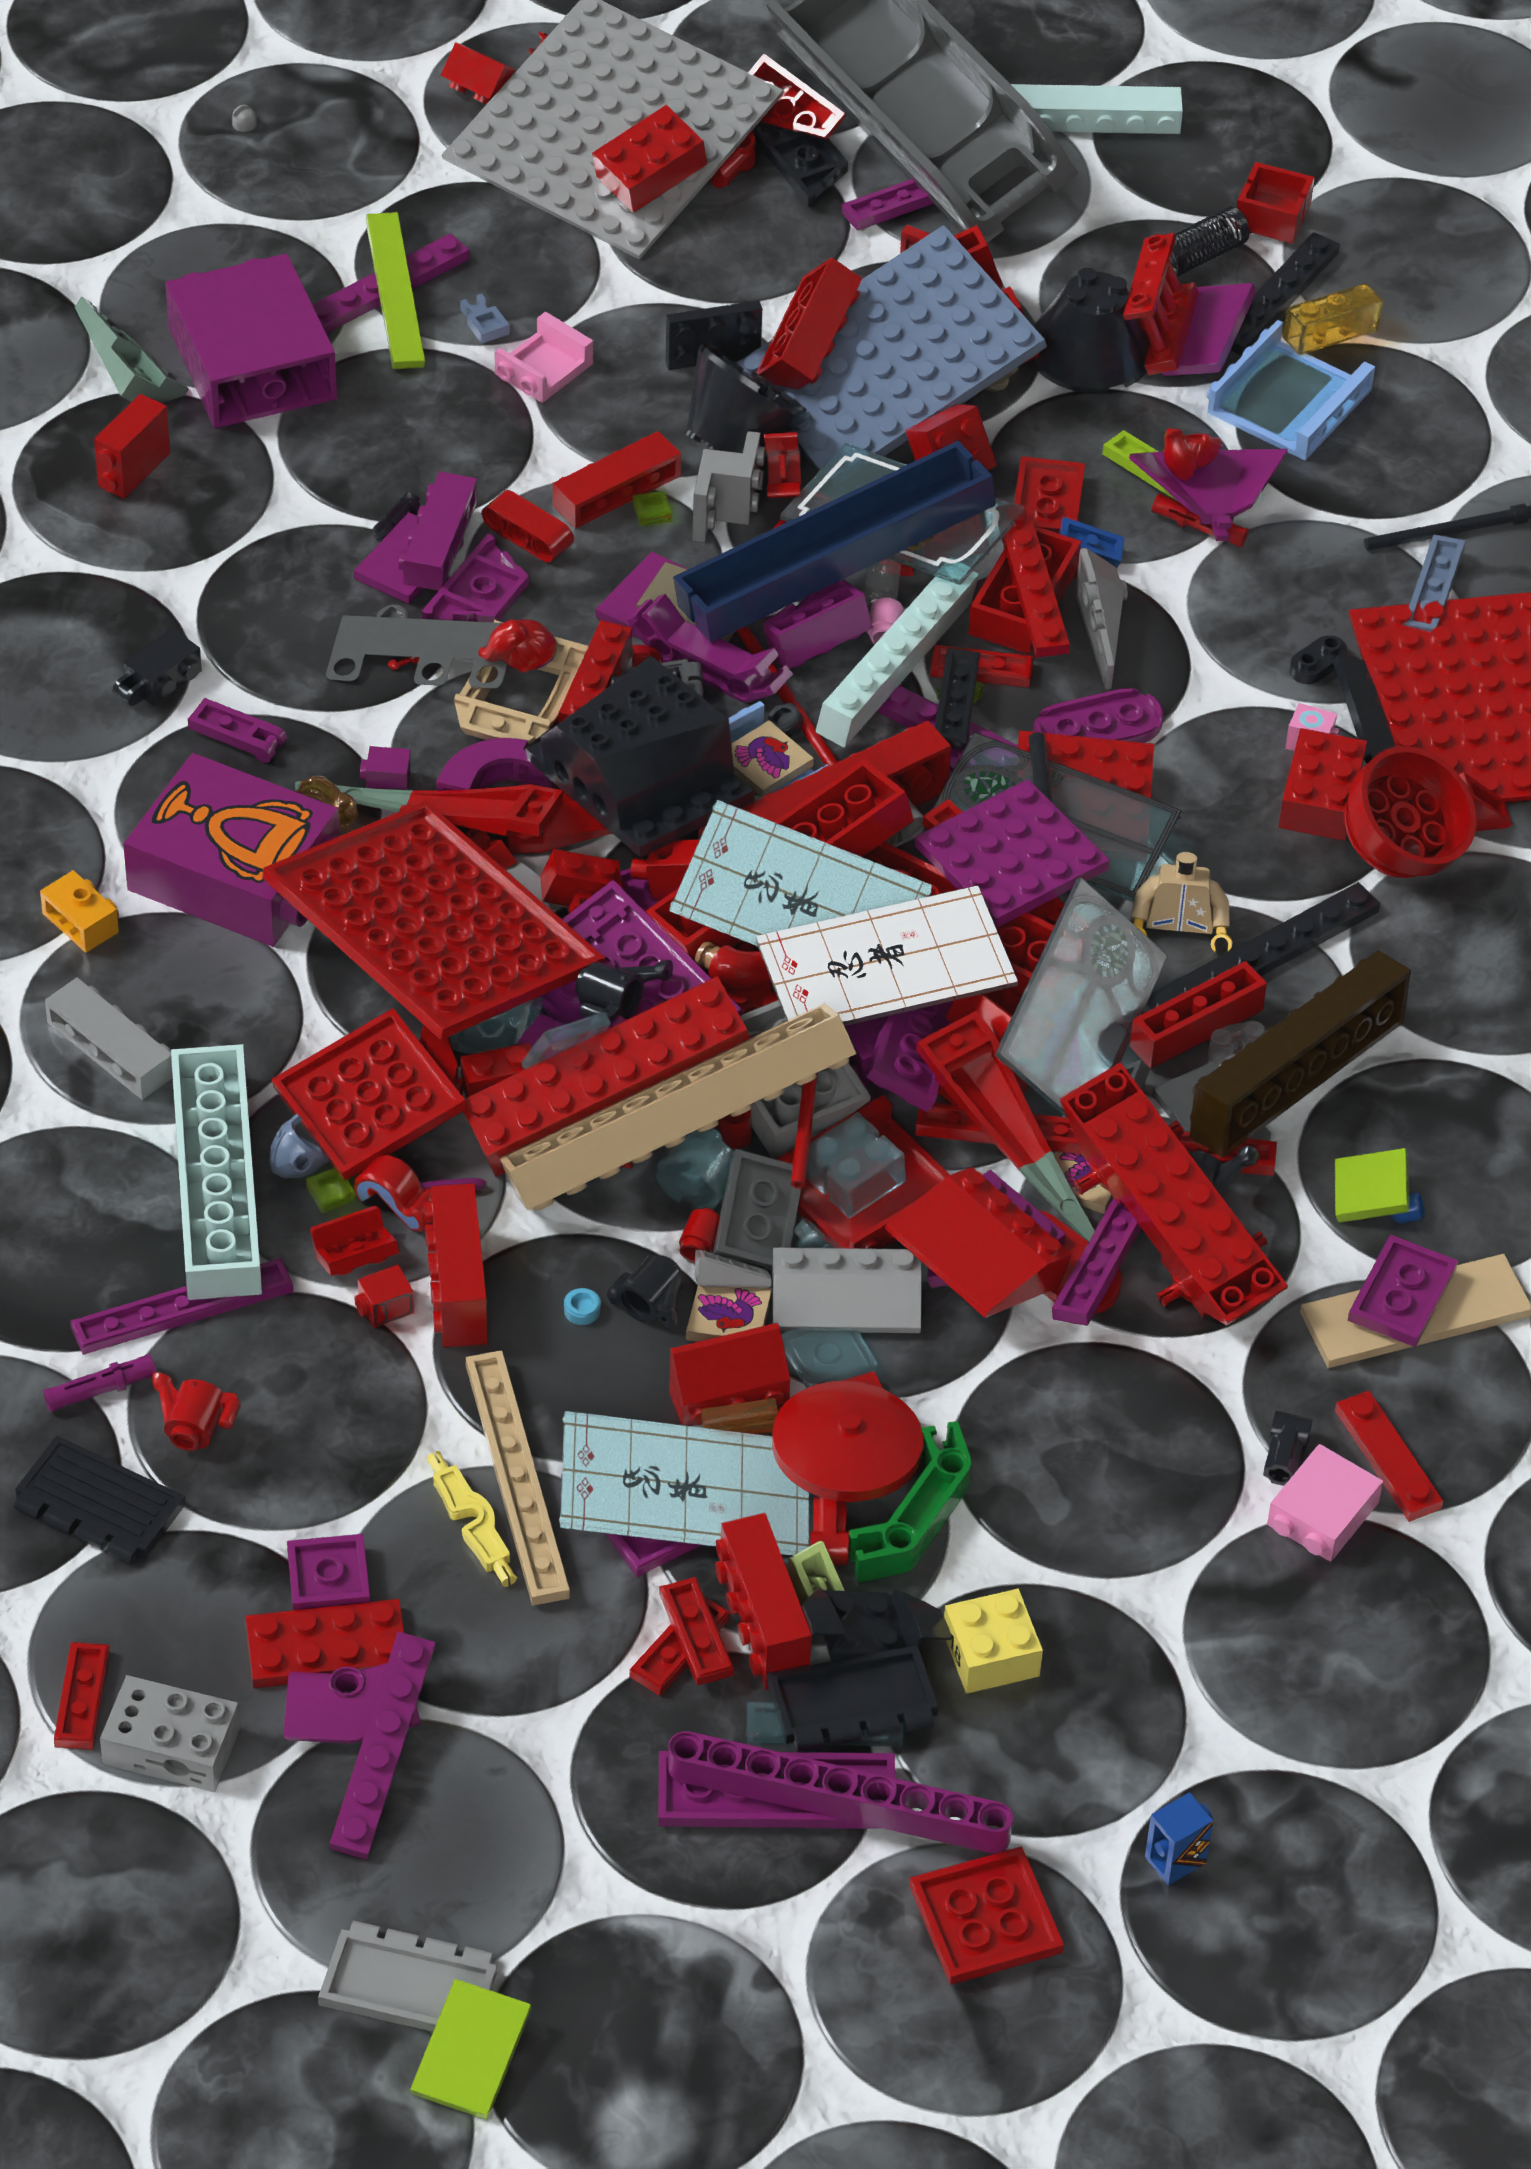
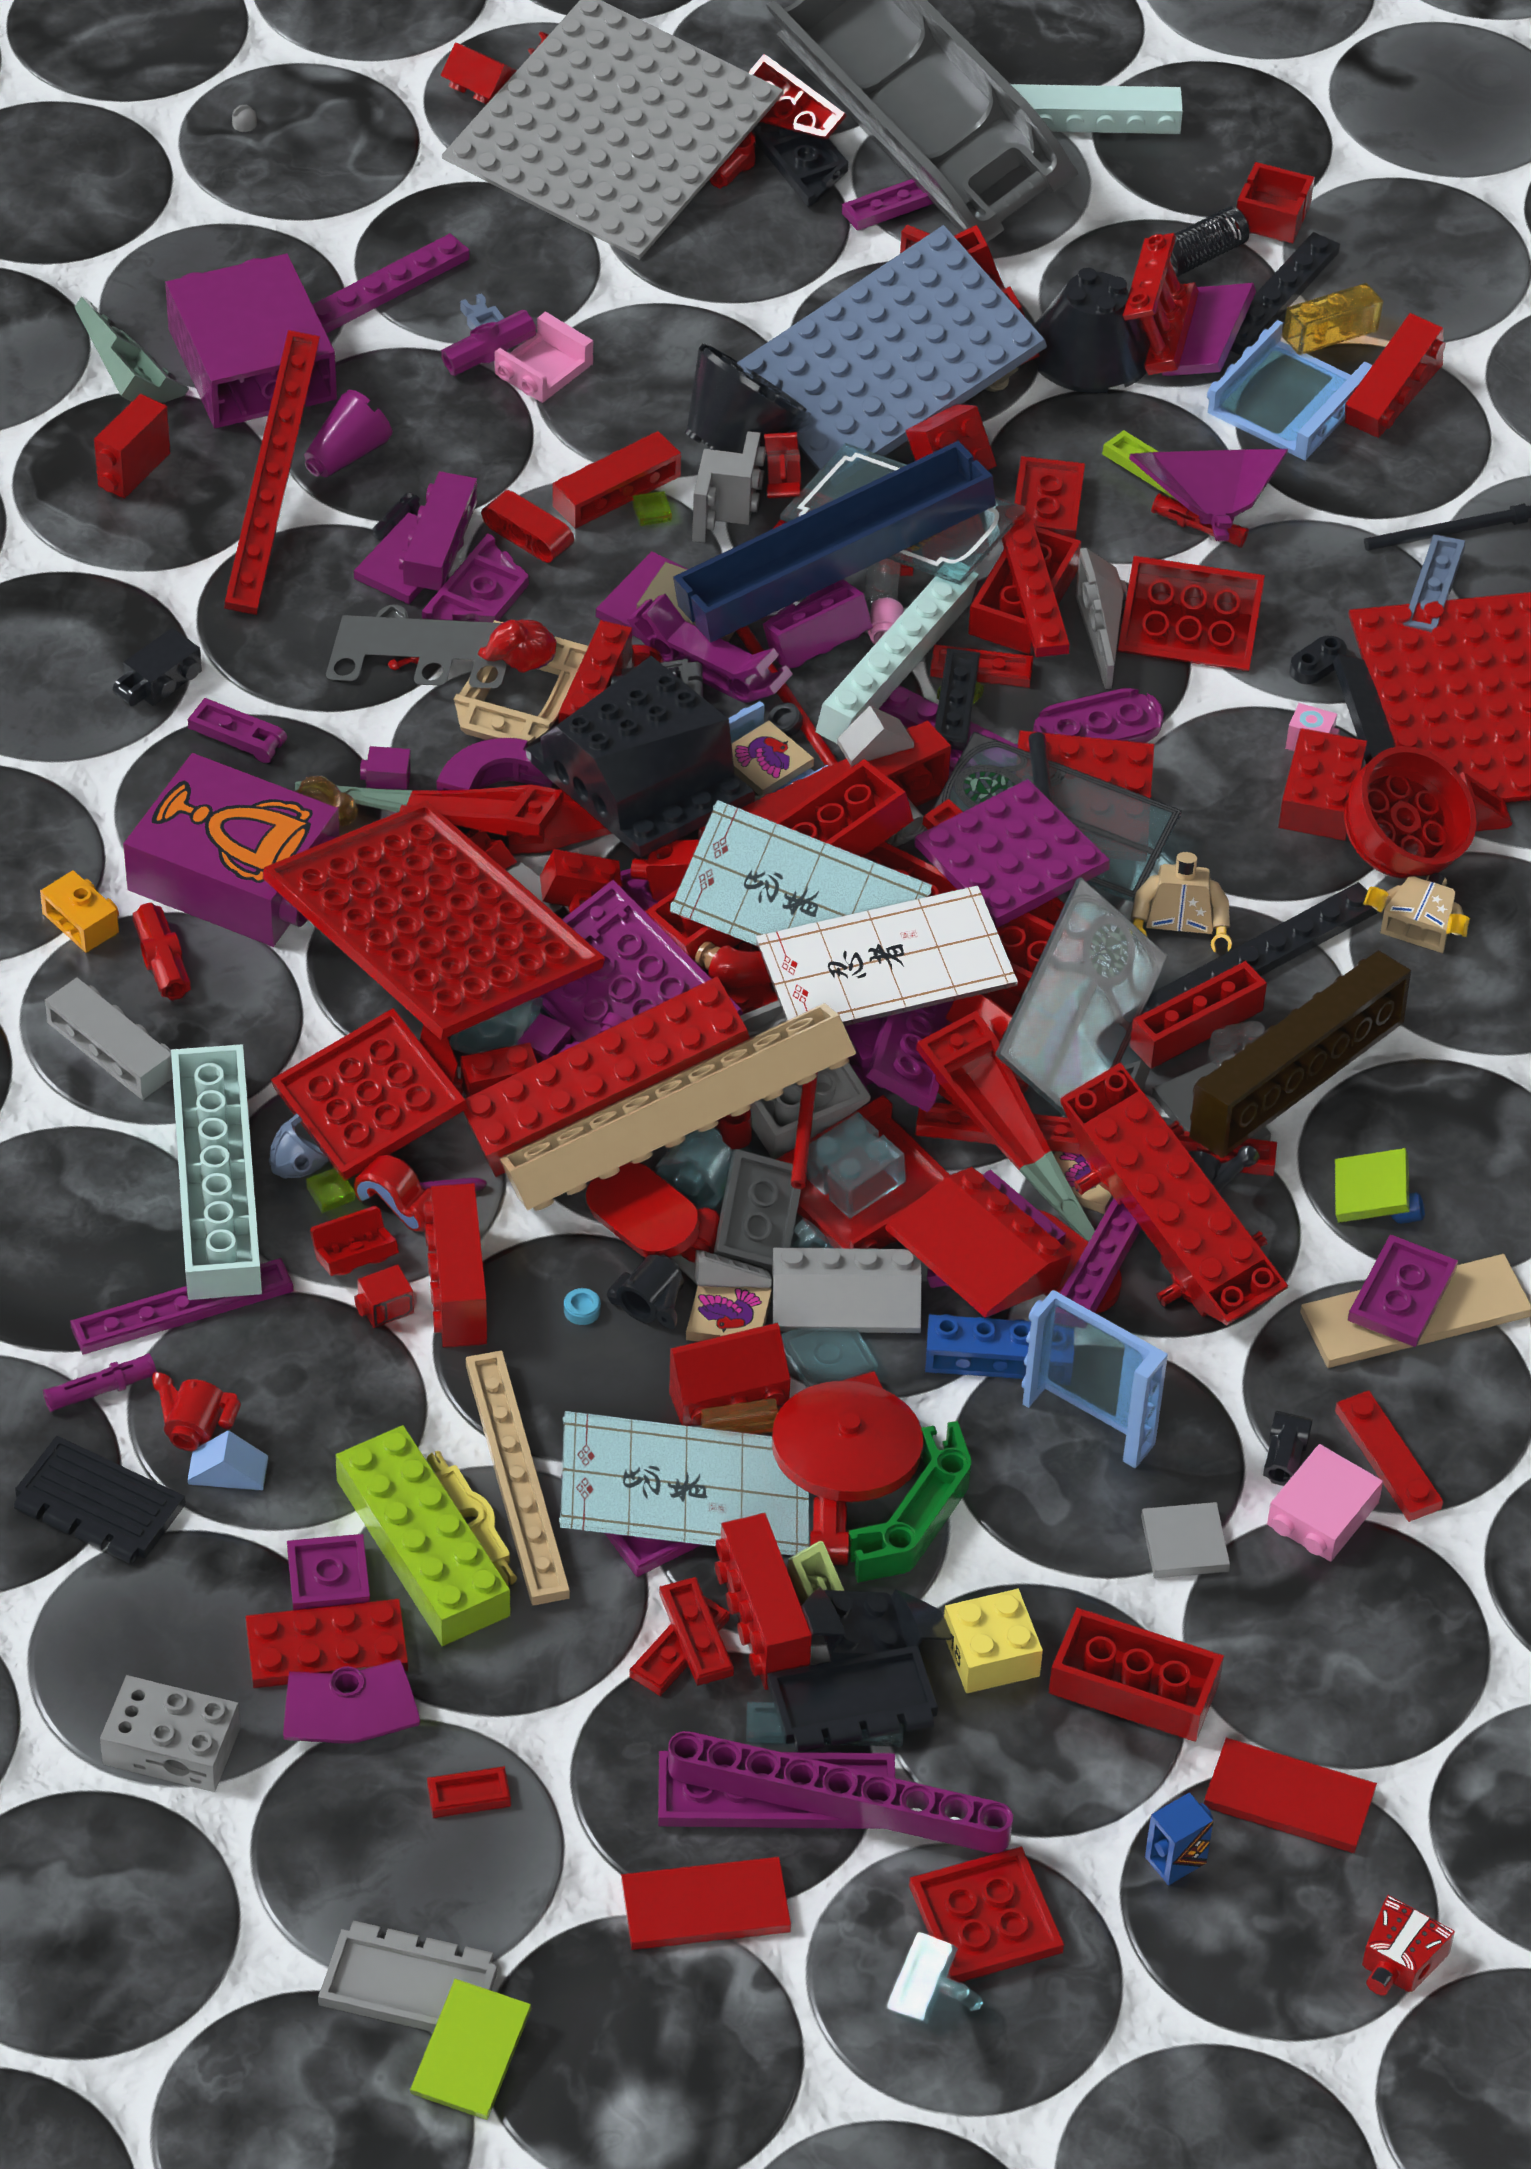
(82, 1696): red tile -> none
(161, 951): none -> red piece
(228, 1463): none -> light blue slope
(272, 473): none -> red plate
(347, 435): none -> magenta cone
(382, 1746): magenta plate -> none
(395, 290): lime tile -> none
(423, 1535): none -> lime brick
(468, 1792): none -> red tile
(486, 339): none -> magenta piece
(564, 1037): clear light blue tile -> none
(618, 989): black piece -> none
(644, 1211): none -> red tile
(649, 158): red brick -> none
(705, 1903): none -> red tile
(729, 328): black plate -> none
(810, 325): red slope -> none
(873, 736): none -> light grey slope
(925, 1978): none -> clear light blue plate
(977, 1346): none -> blue brick
(1096, 1370): none -> panel
(1101, 542): blue plate -> none
(1136, 1674): none -> red brick
(1185, 1540): none -> light grey tile
(1189, 452): red hair -> none
(1191, 613): none -> red slope
(1290, 1795): none -> red tile
(1396, 376): none -> red wedge
(1404, 1947): none -> red torso
(1420, 911): none -> tan torso

